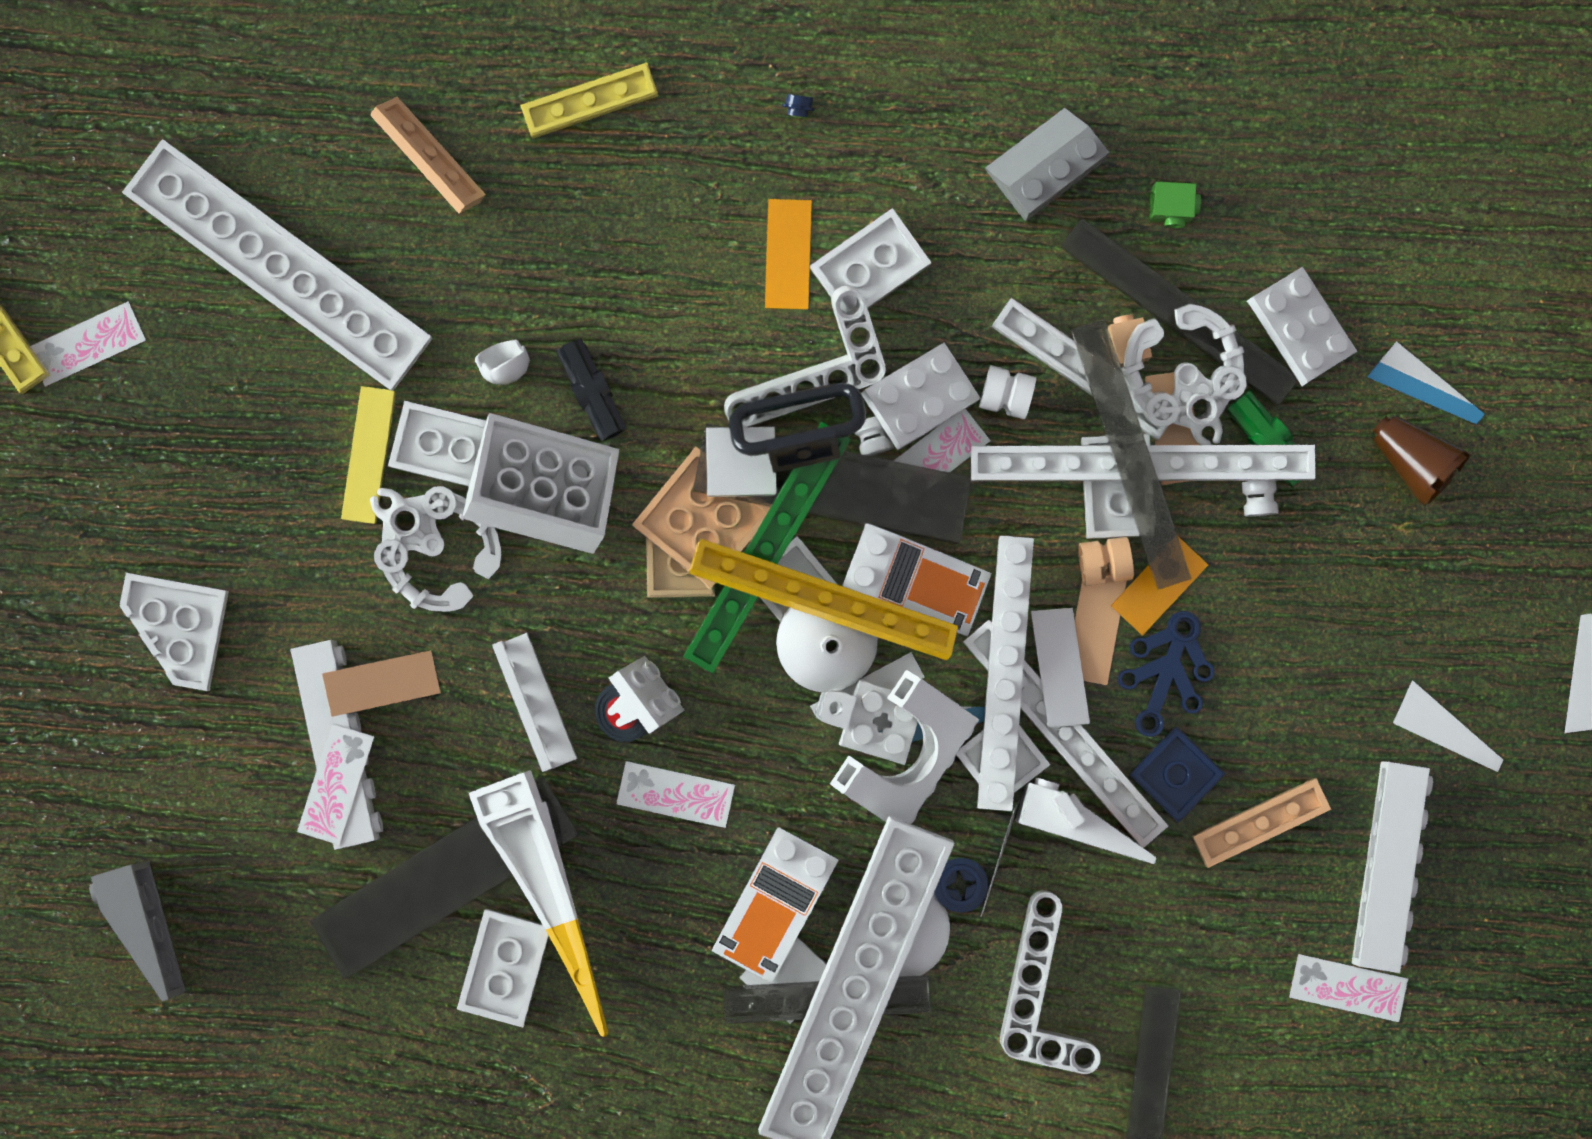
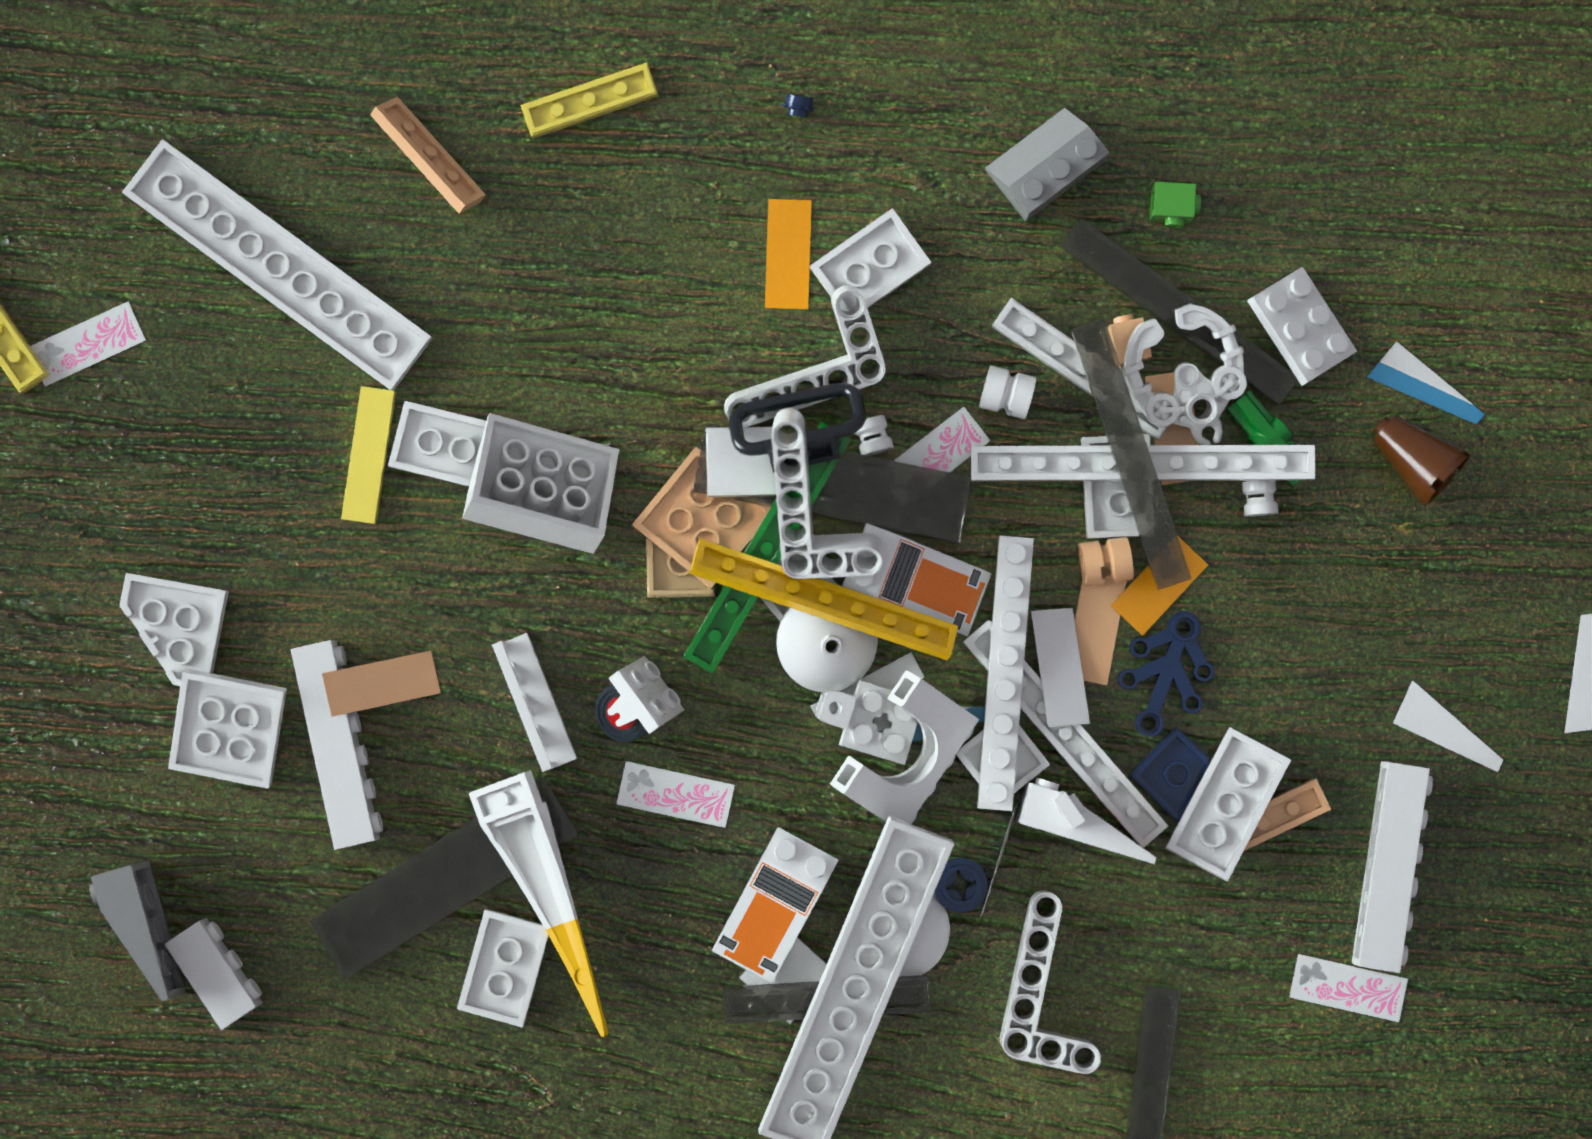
(214, 972): none -> white brick
(227, 728): none -> white plate
(335, 784): white sticker -> none
(424, 537): white piece -> none
(503, 362): white hair -> none
(591, 389): black piece -> none
(799, 511): none -> white beam
(920, 396): white plate -> none
(1228, 804): none -> white plate

